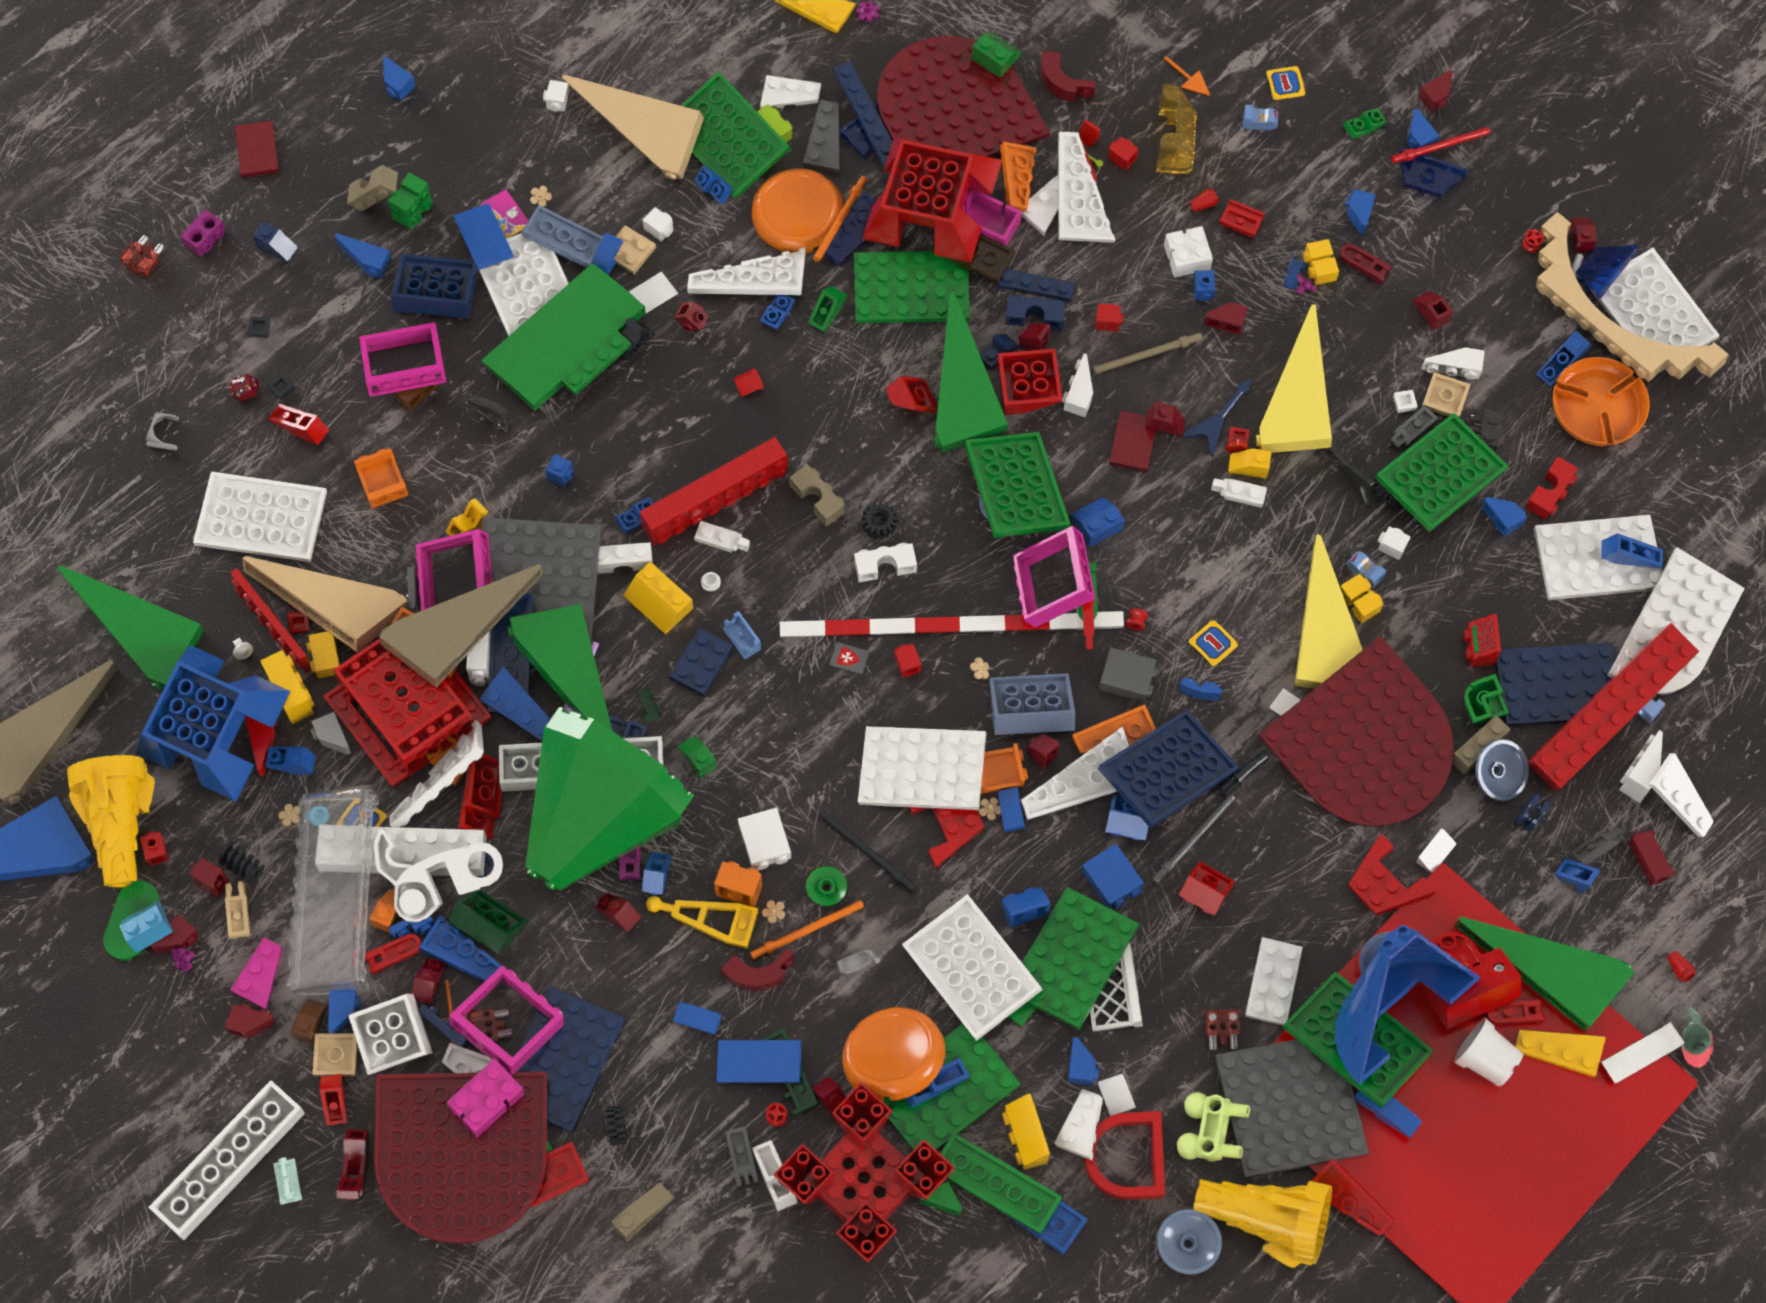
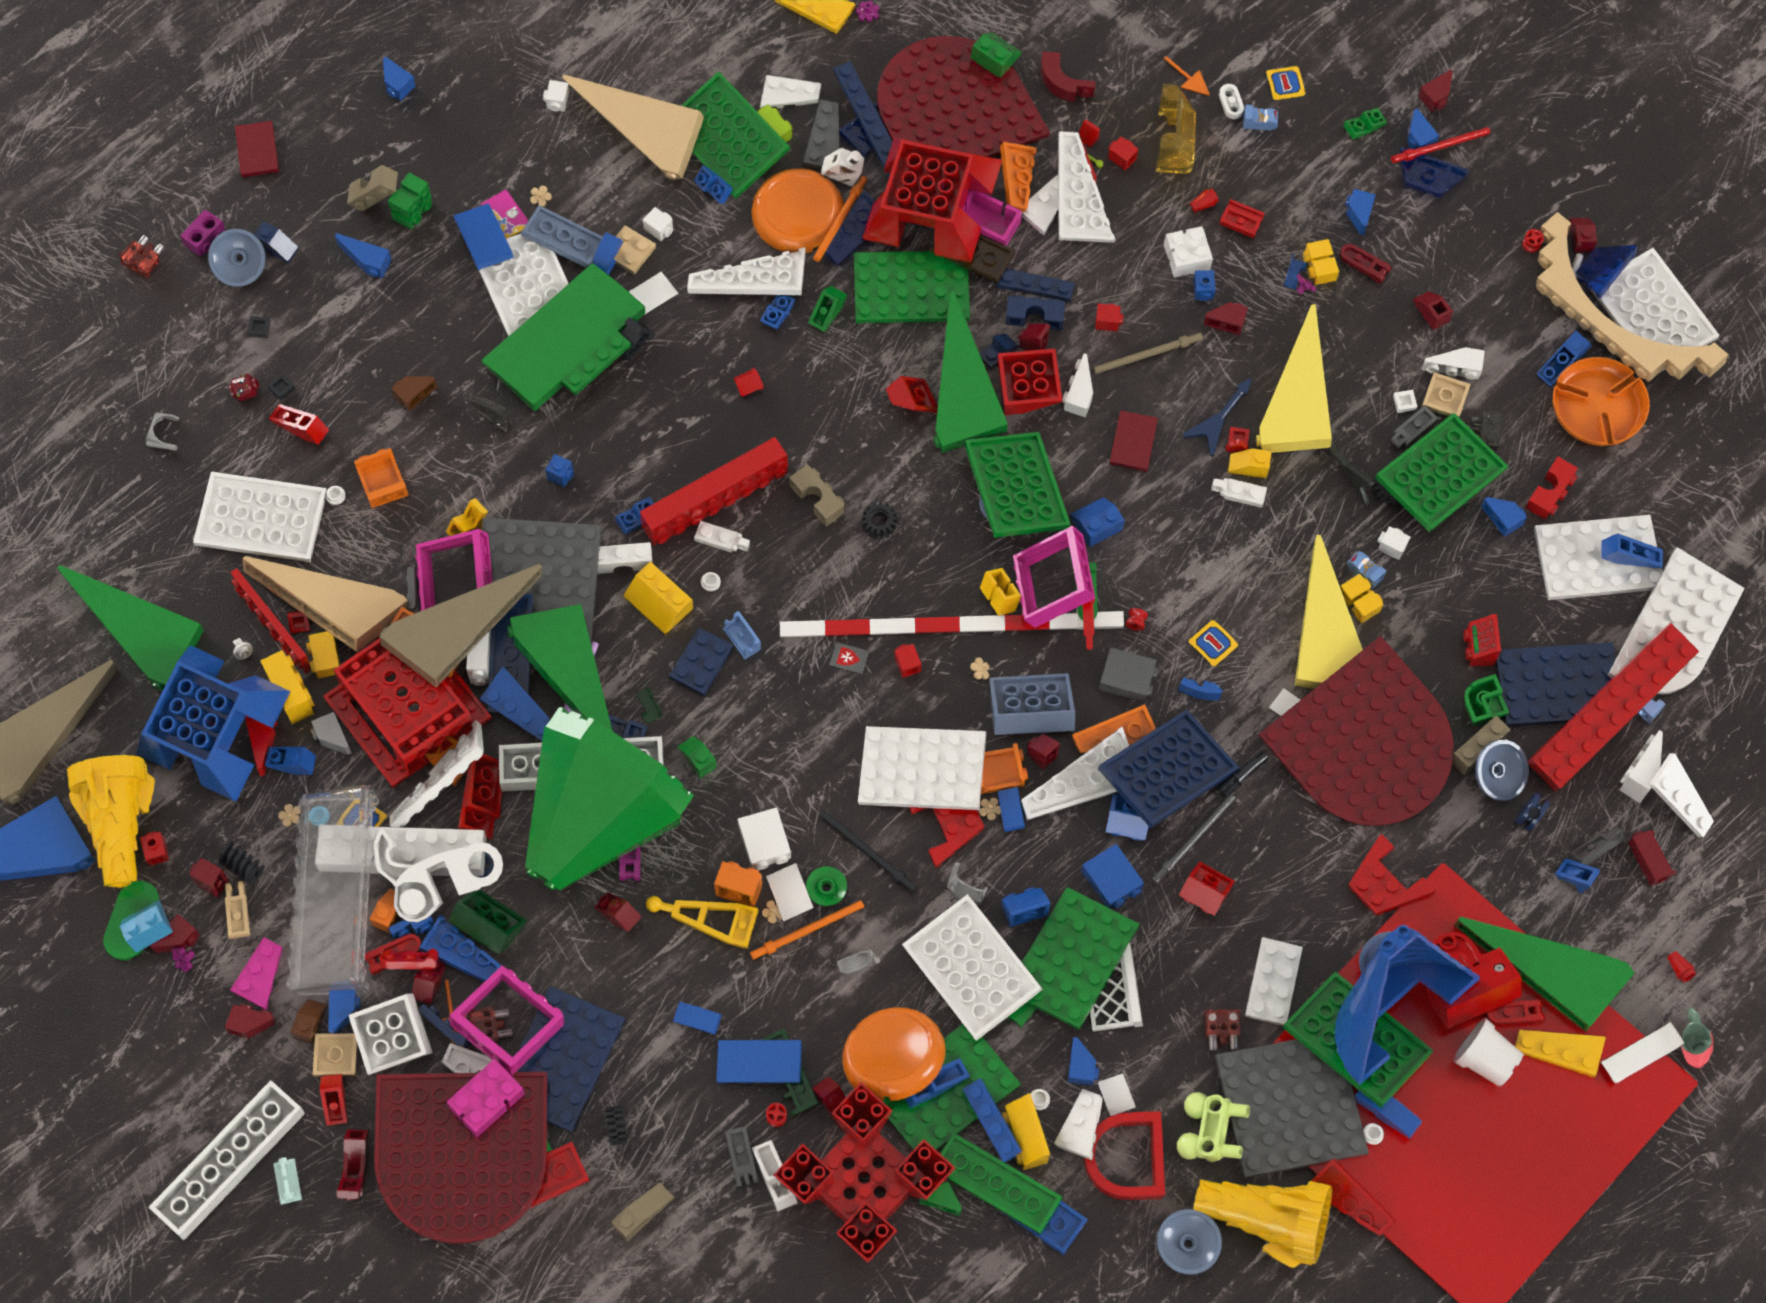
(224, 259): none -> sand blue dish
(335, 495): none -> white plate
(403, 379): dark pink window -> none
(409, 959): none -> red plate
(434, 286): dark blue slope -> none
(656, 873): blue slope -> none
(691, 316): dark red brick -> none
(757, 978): dark red arch -> none
(789, 892): none -> white sticker
(843, 166): none -> white torso
(900, 556): white arch -> none
(960, 889): none -> light grey helmet
(992, 1120): none -> blue plate
(998, 589): none -> yellow piece
(1040, 1099): none -> white plate
(1165, 419): dark red slope -> none
(1231, 103): none -> white plate
(1373, 1134): none -> white plate
(1436, 851): white slope -> none

